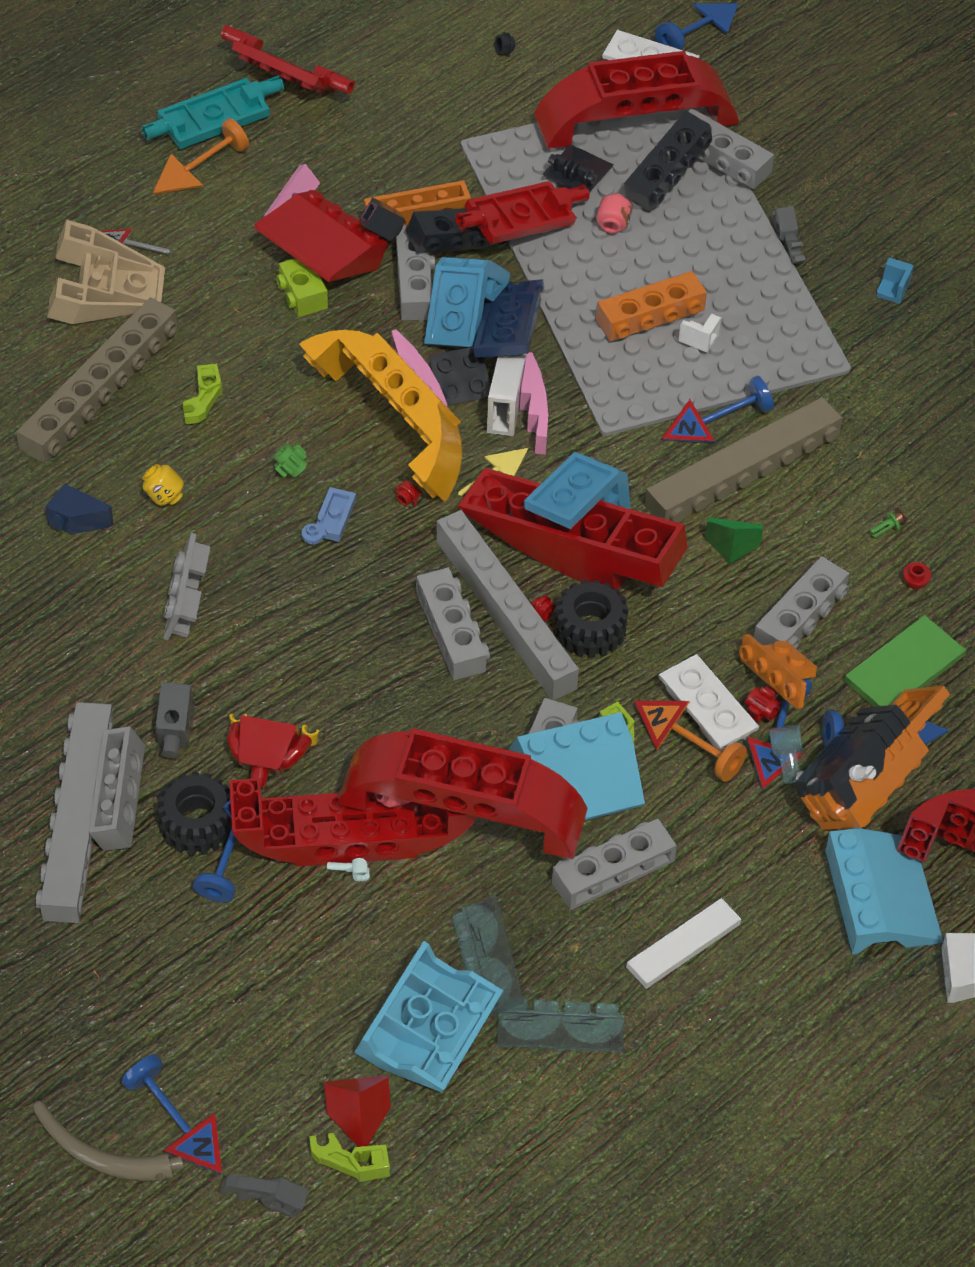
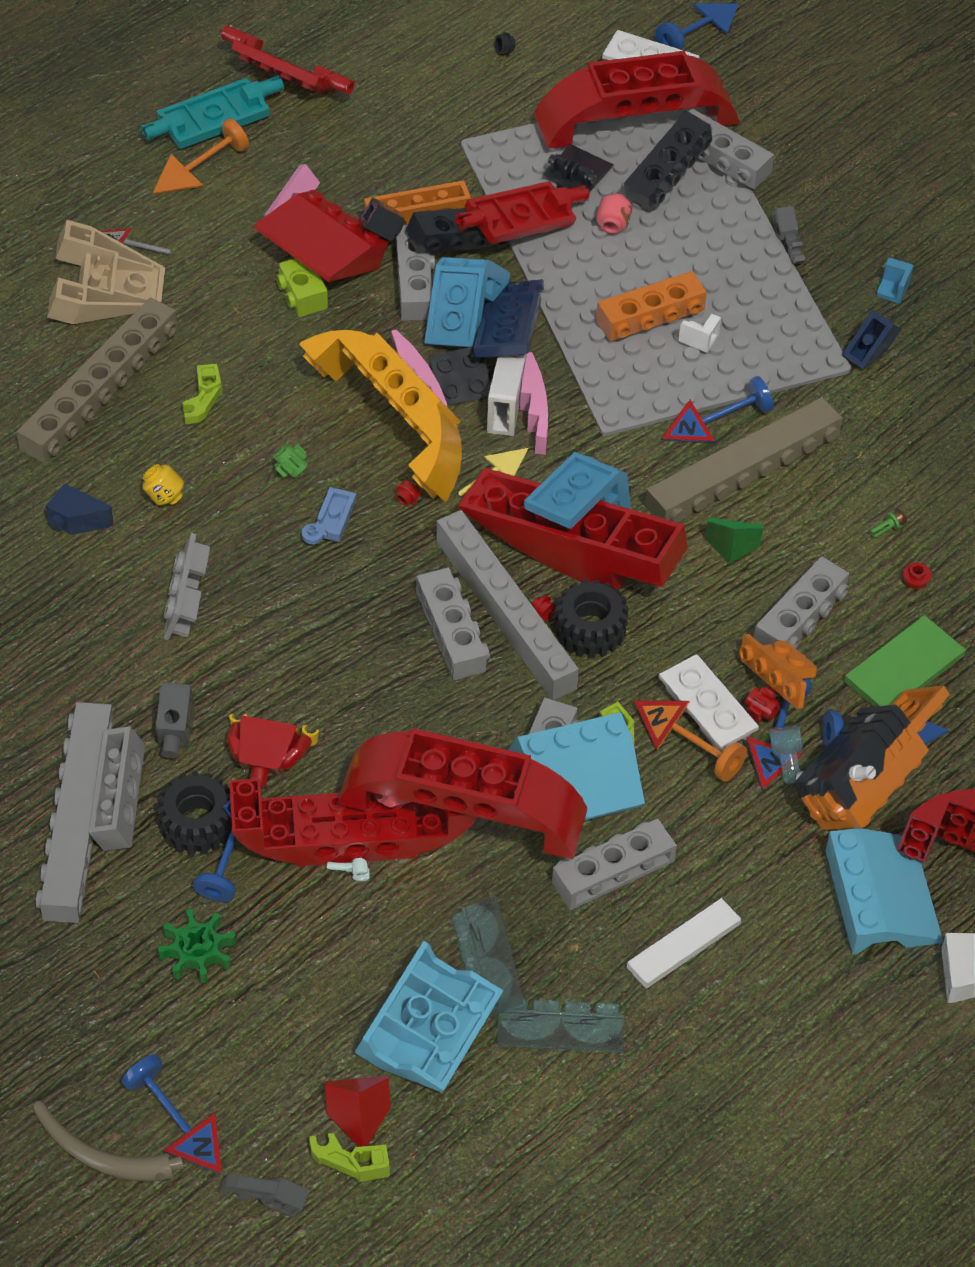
(196, 946): none -> green gear
(871, 340): none -> dark blue slope

